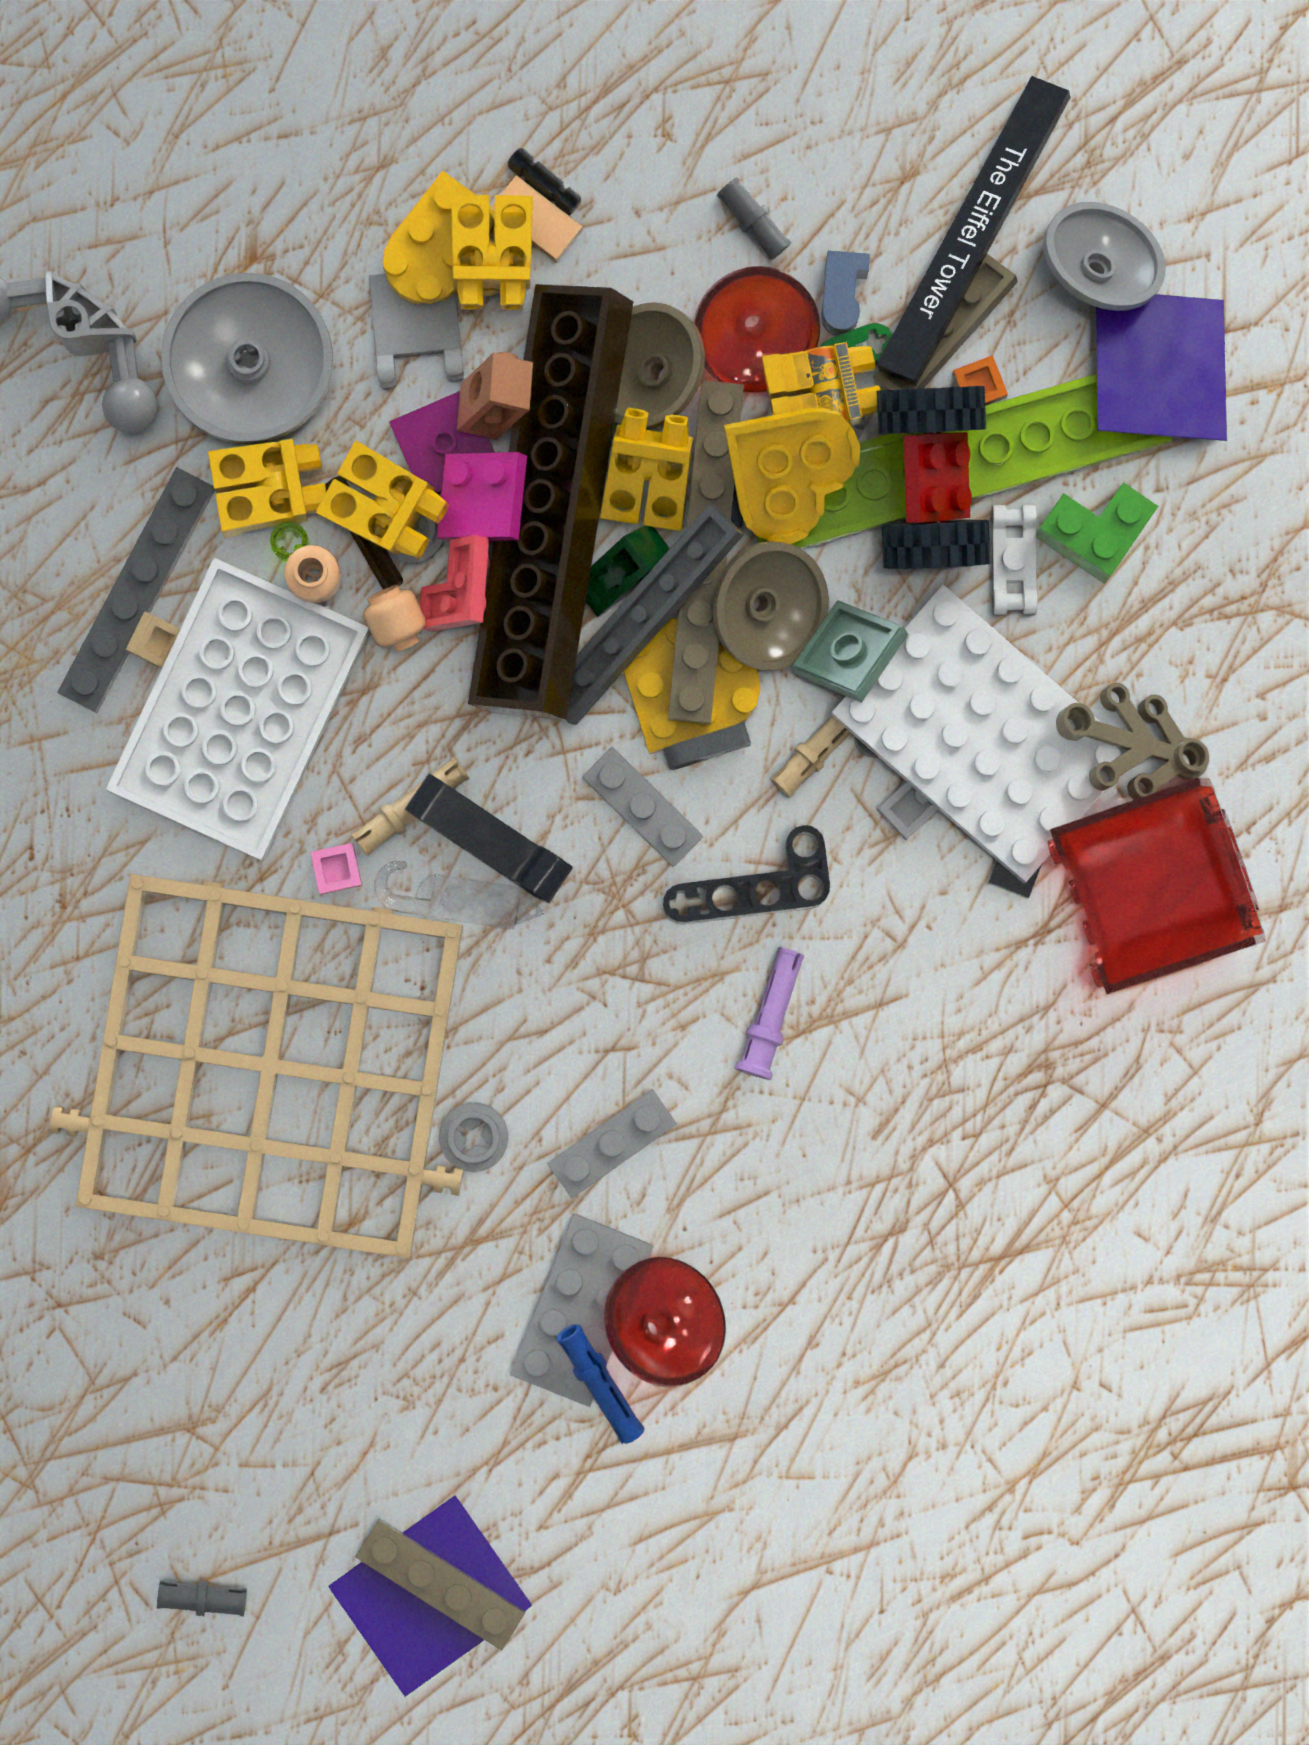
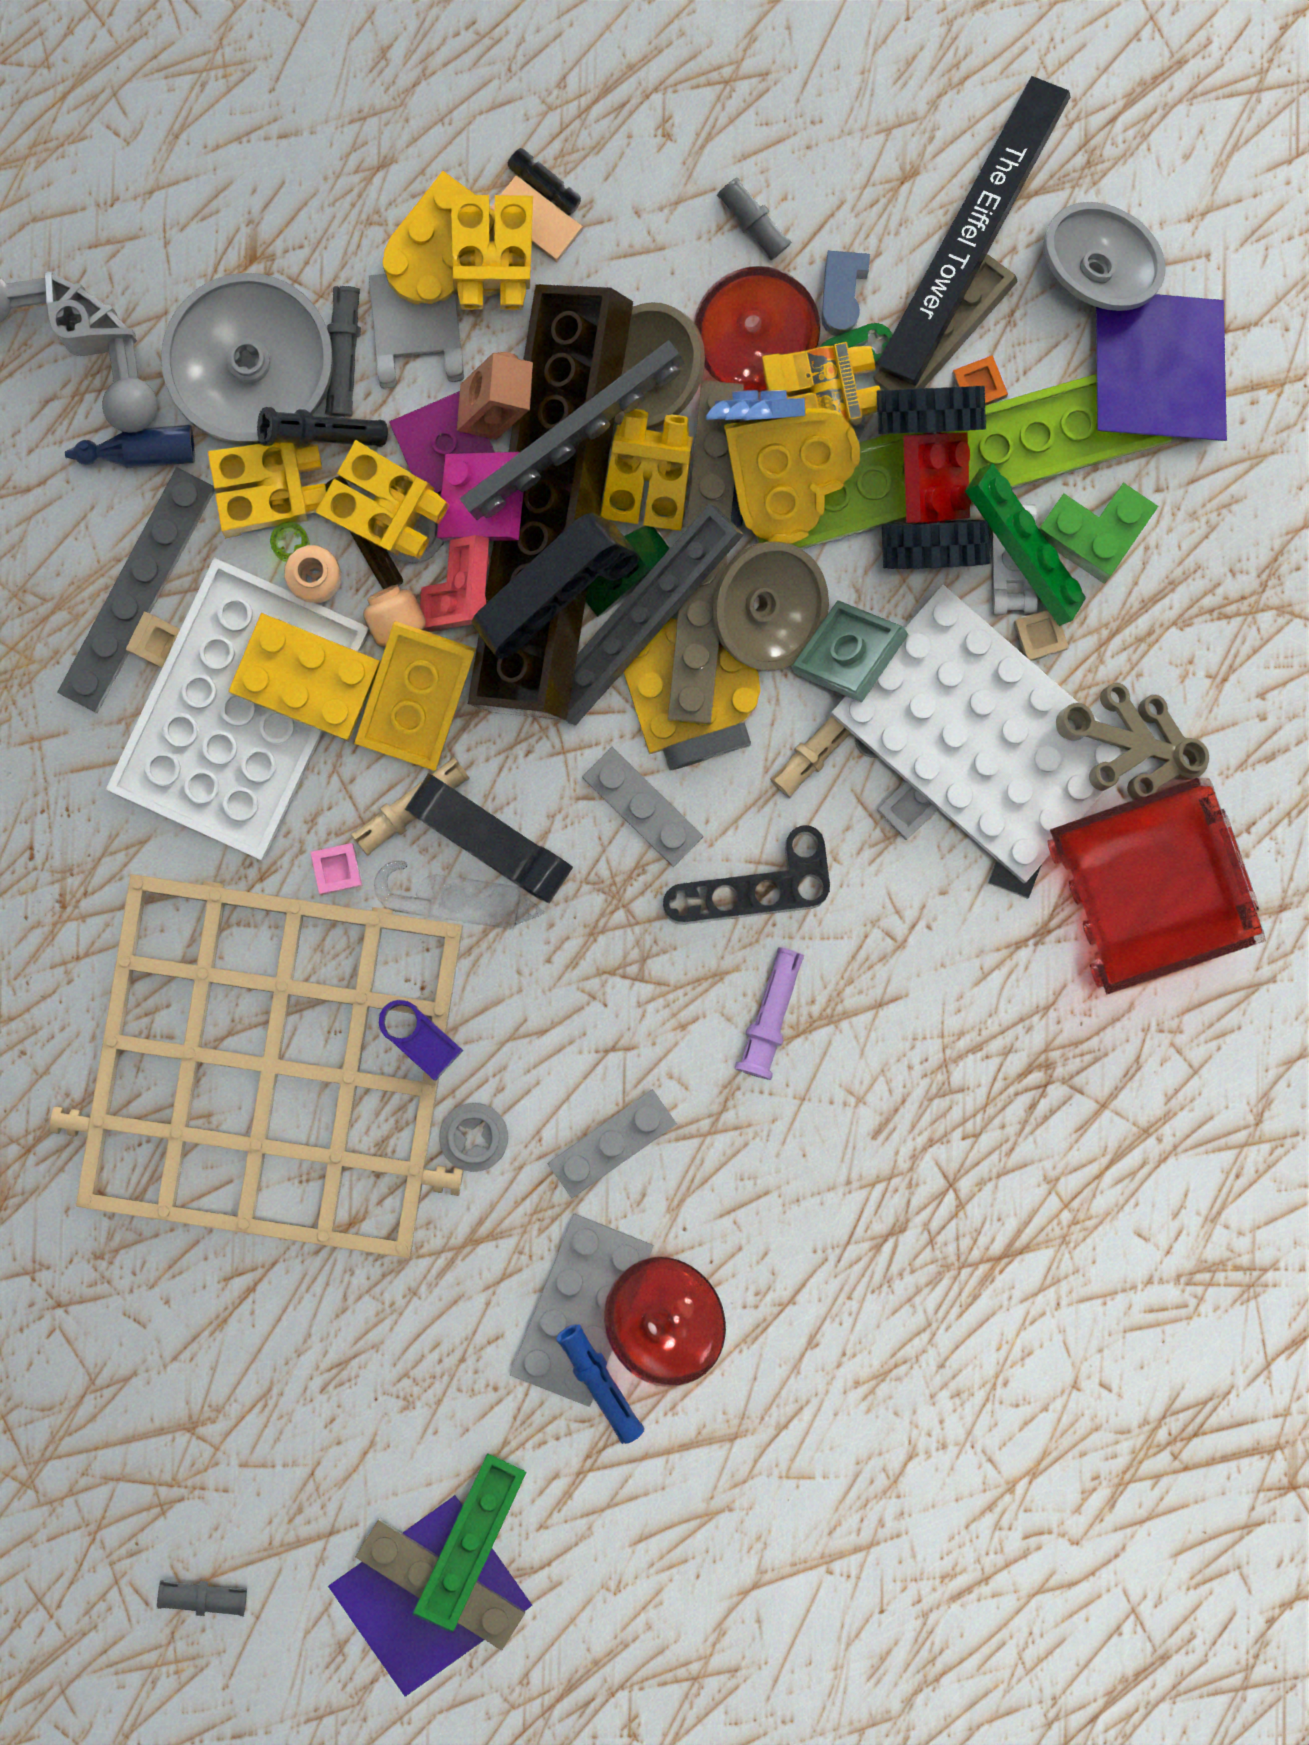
(140, 449): none -> dark blue wheel
(304, 428): none -> black pin
(304, 677): none -> yellow plate
(343, 335): none -> dark grey pin
(415, 695): none -> yellow plate
(426, 1045): none -> dark purple piece
(469, 1543): none -> green plate
(552, 581): none -> black beam
(587, 421): none -> dark grey plate
(749, 407): none -> medium blue plate
(1026, 544): none -> green plate
(1040, 635): none -> tan plate

